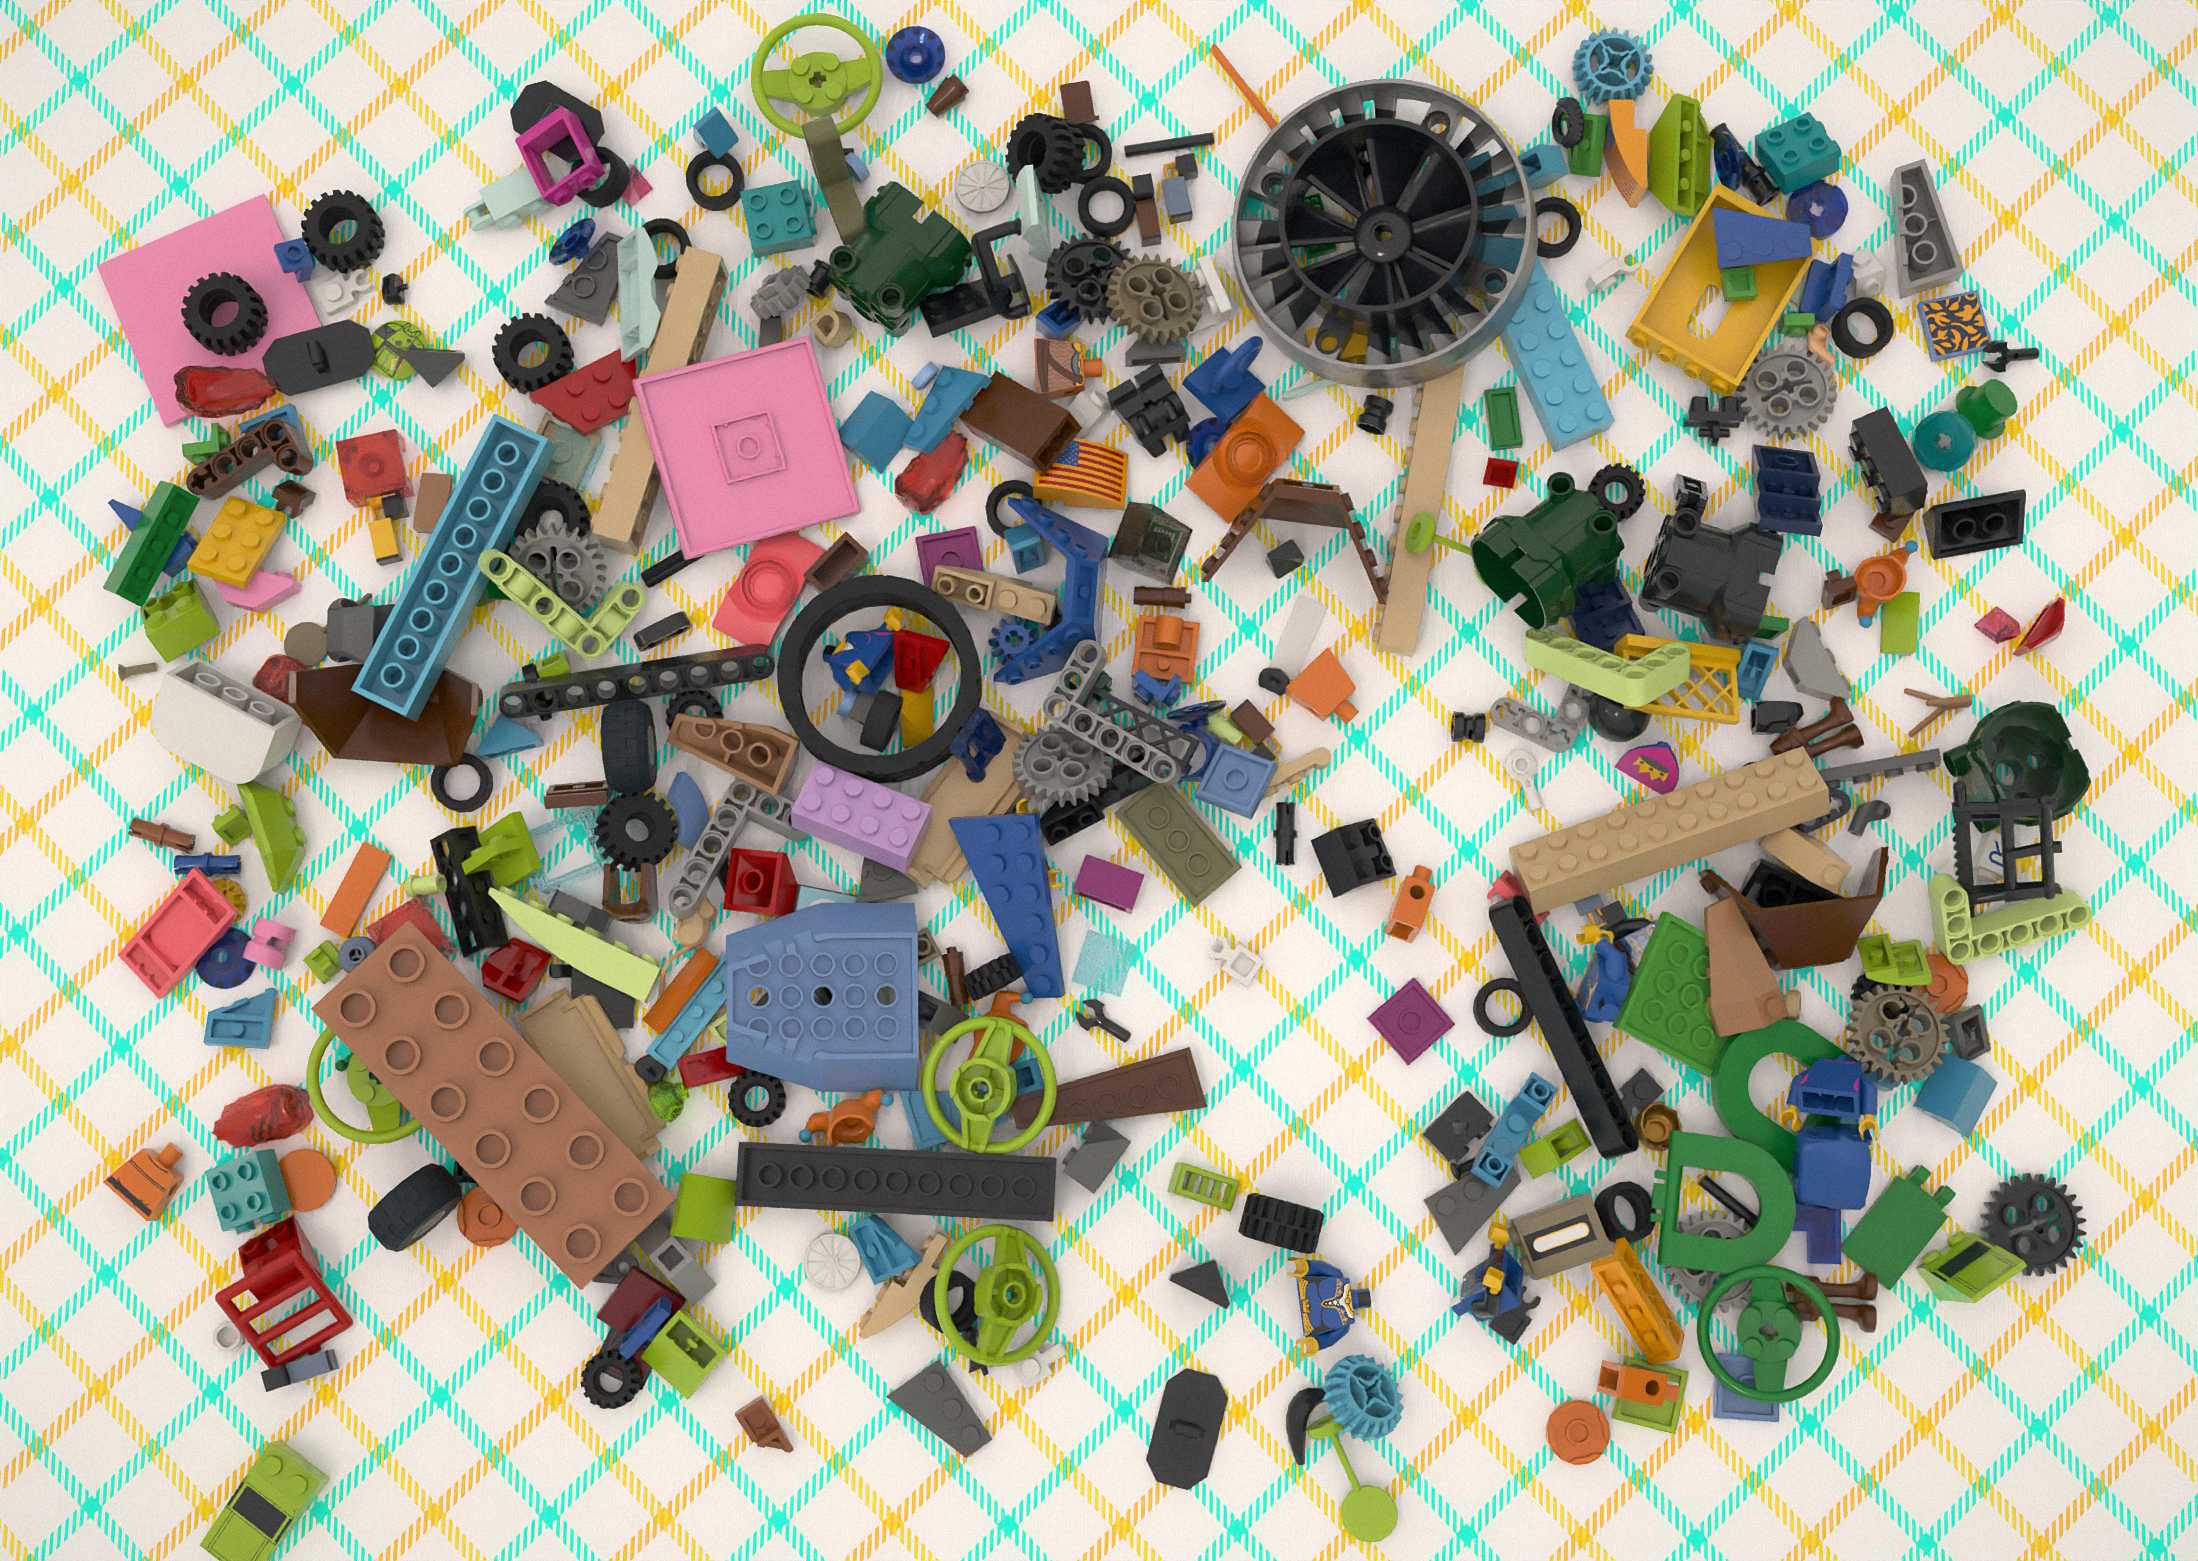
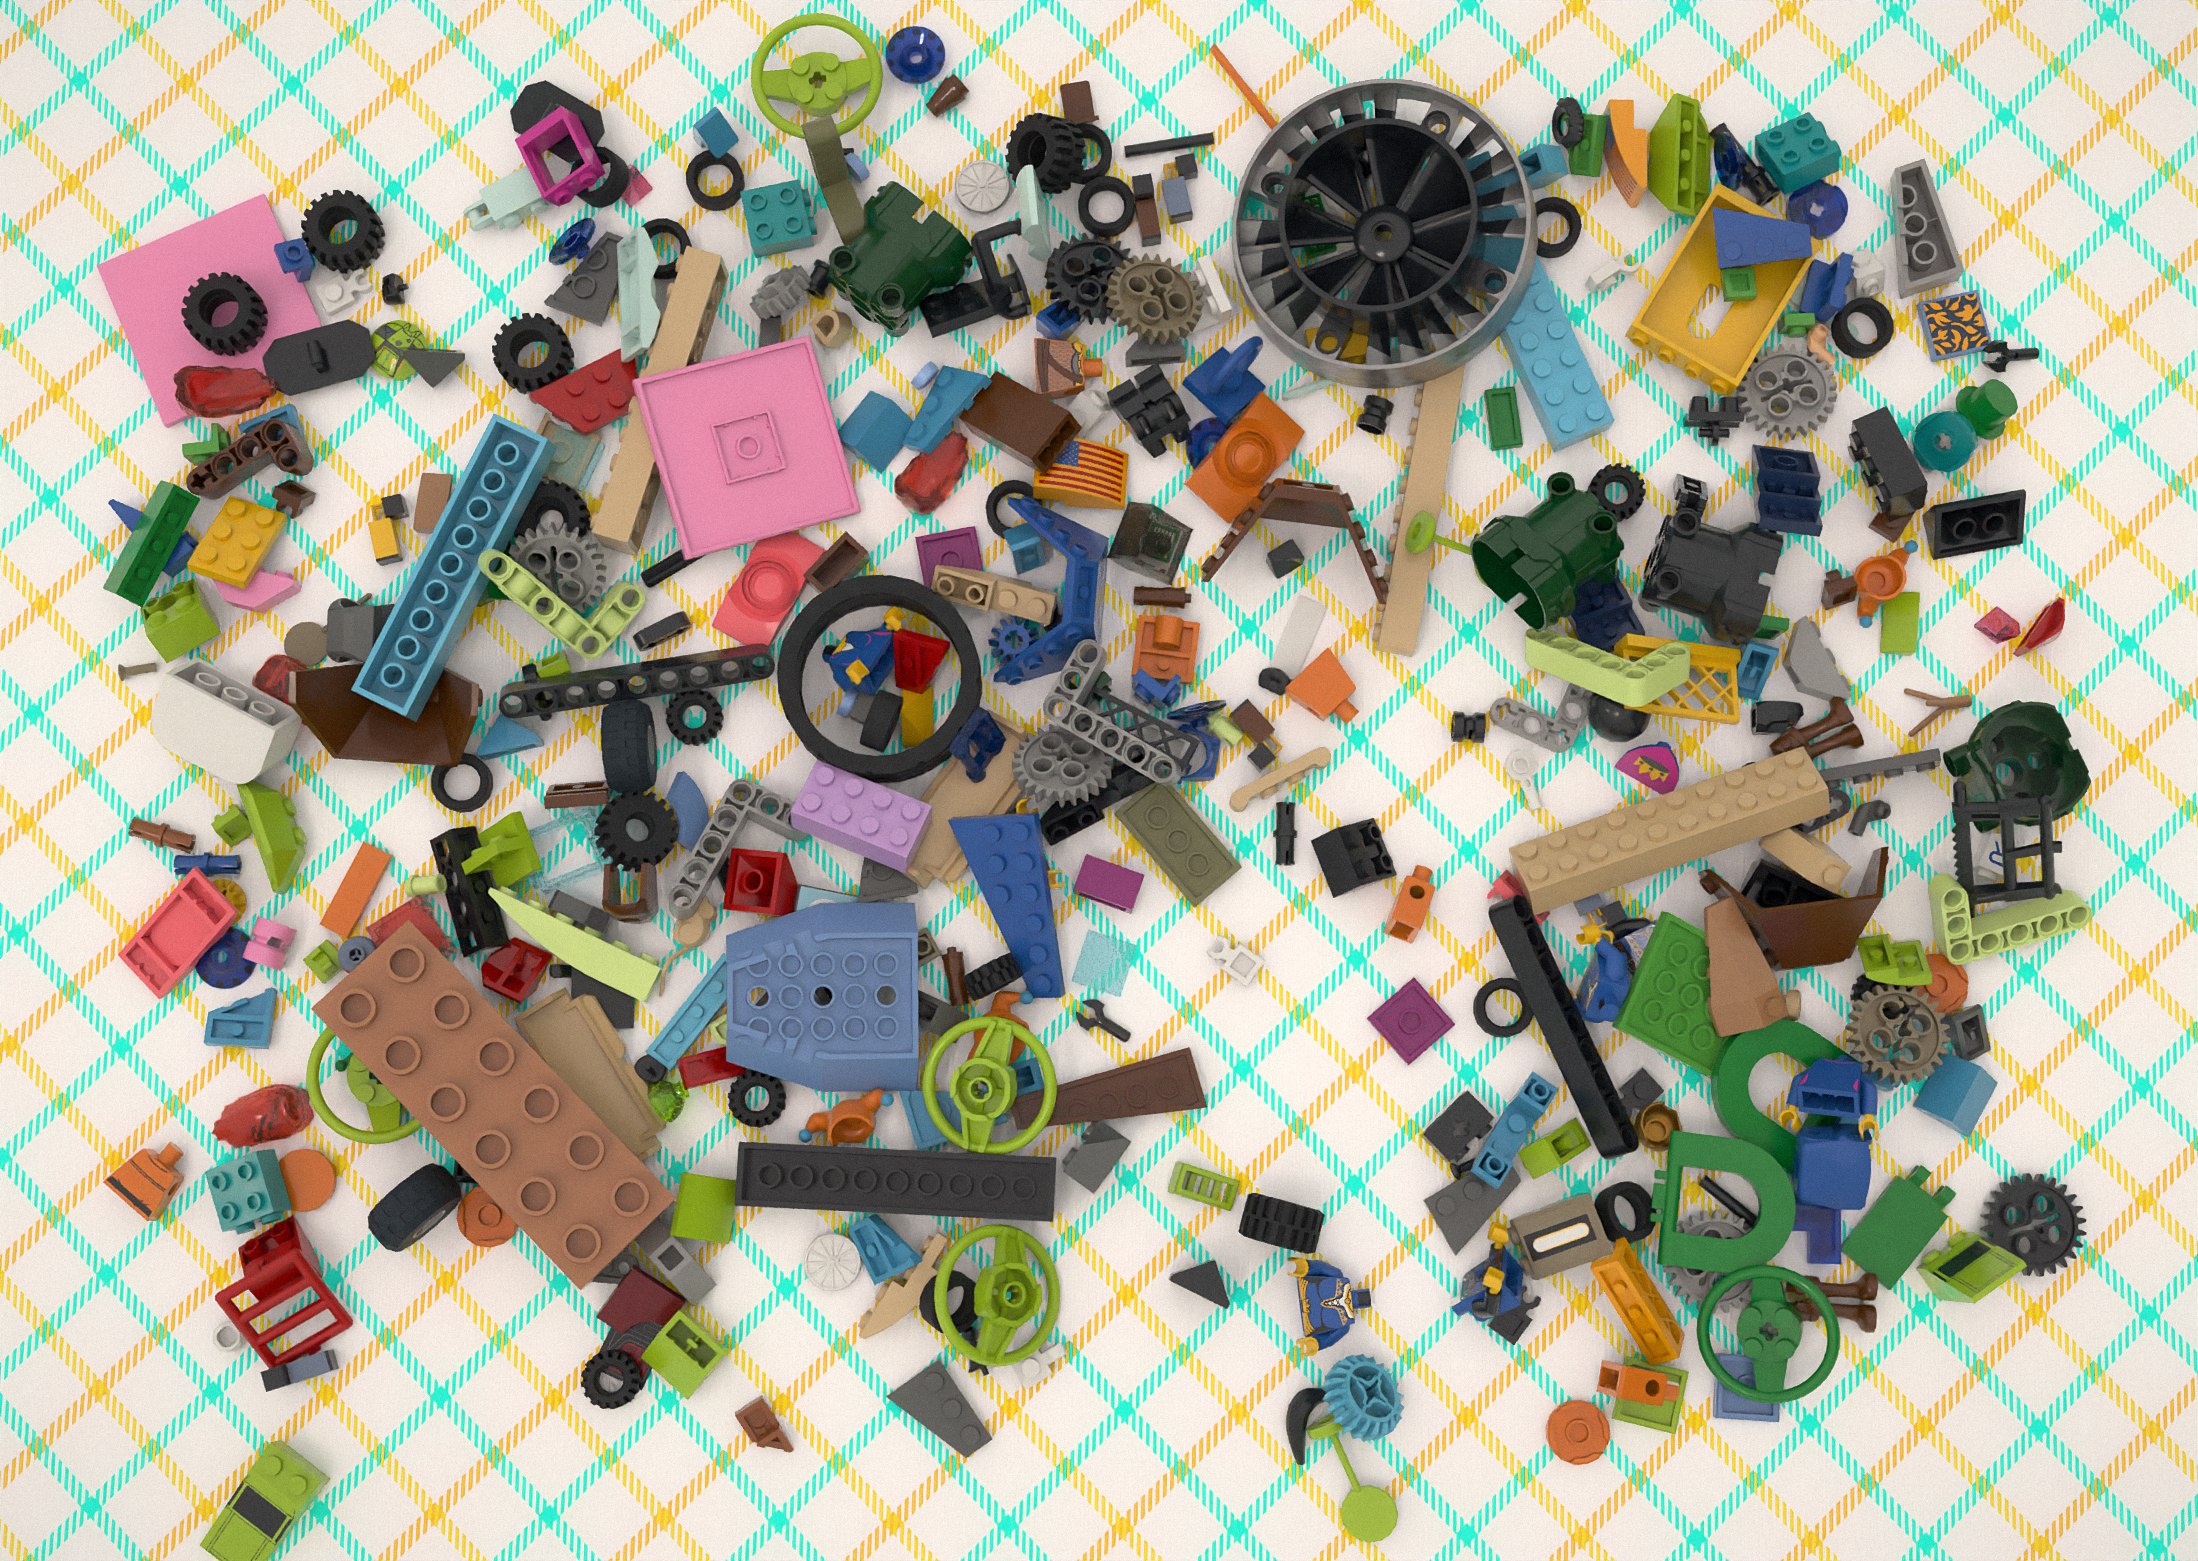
(373, 467): clear red panel -> none
(646, 1327): blue plate -> none
(680, 990): orange tile -> none
(746, 750): medium nougat wedge -> none
(1187, 1429): black shield -> none
(1236, 780): medium blue tile -> none
(1500, 472): red slope -> none
(1603, 48): medium azure gear -> none

